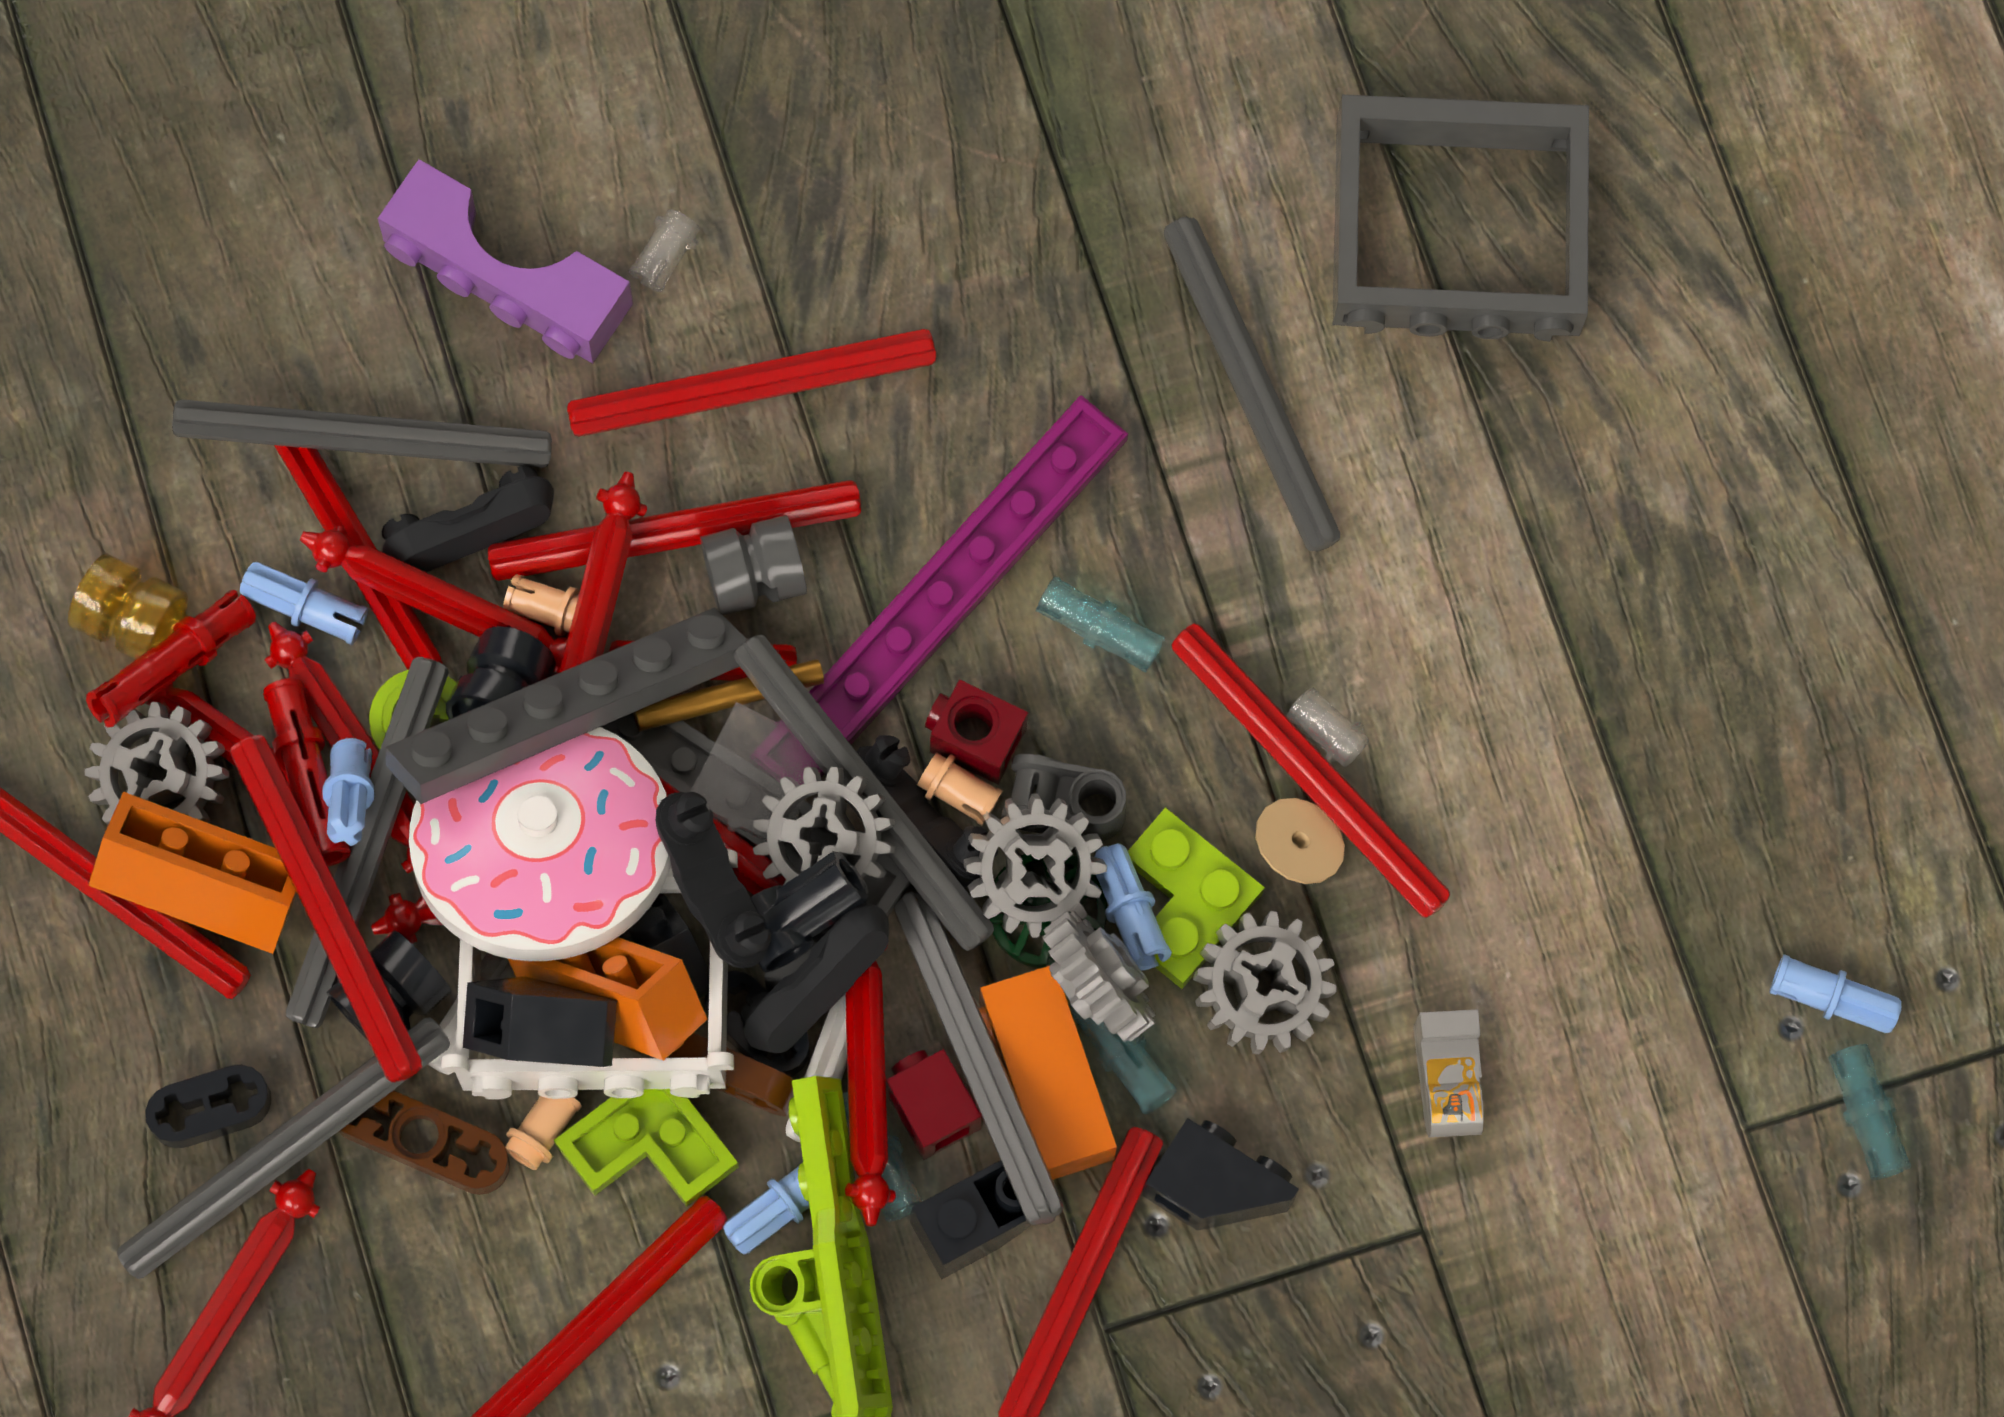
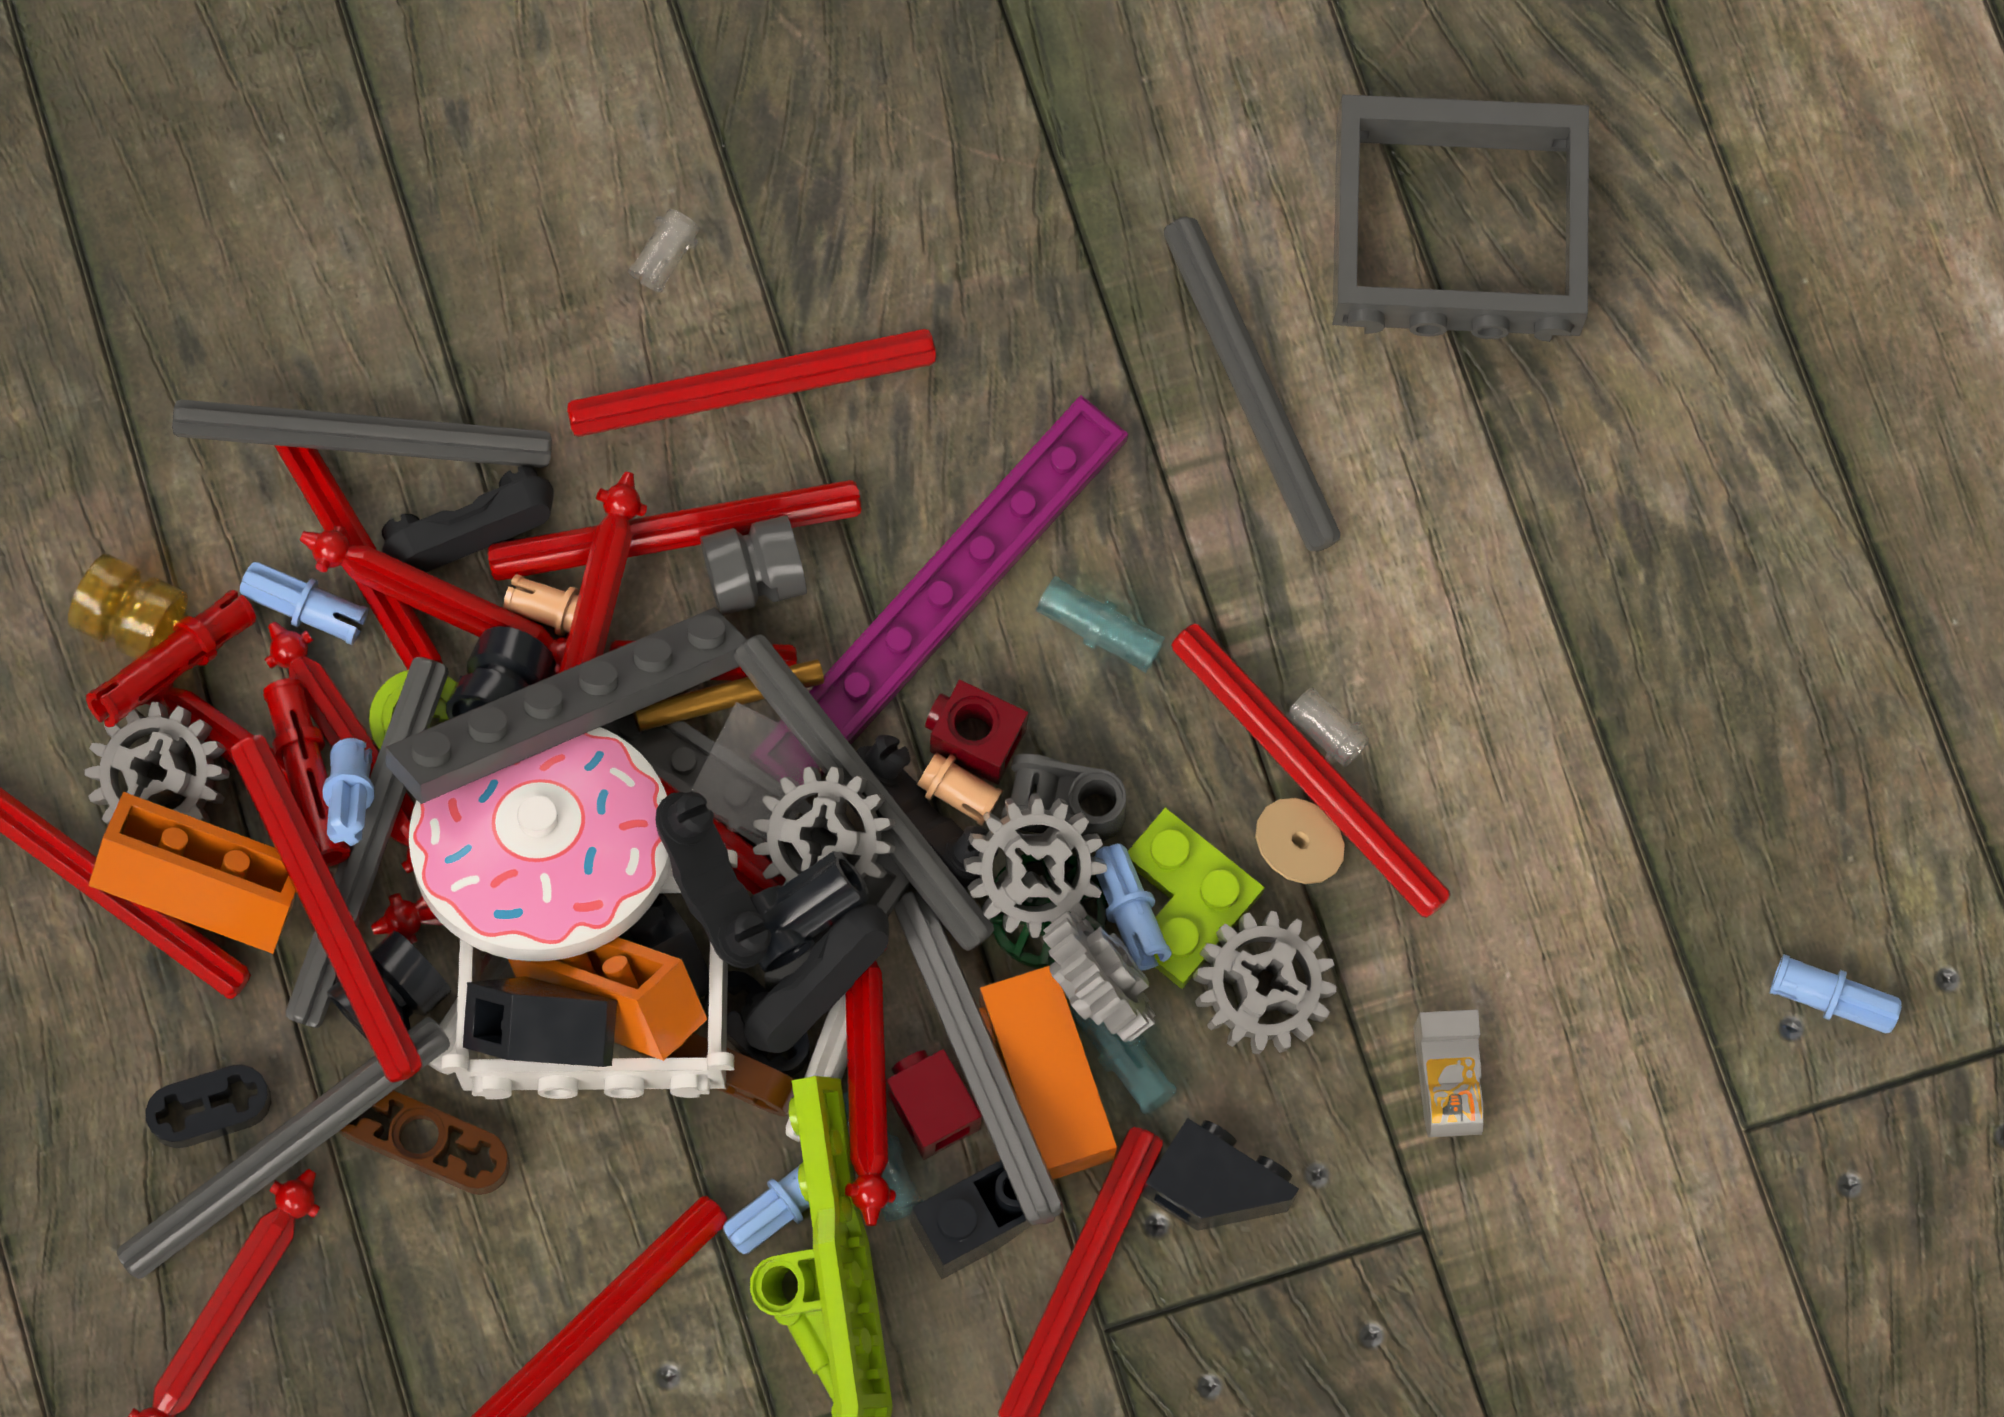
(537, 1132): light nougat pin -> none
(569, 302): medium lavender arch -> none
(649, 1126): lime plate -> none
(1869, 1112): clear light blue pin -> none

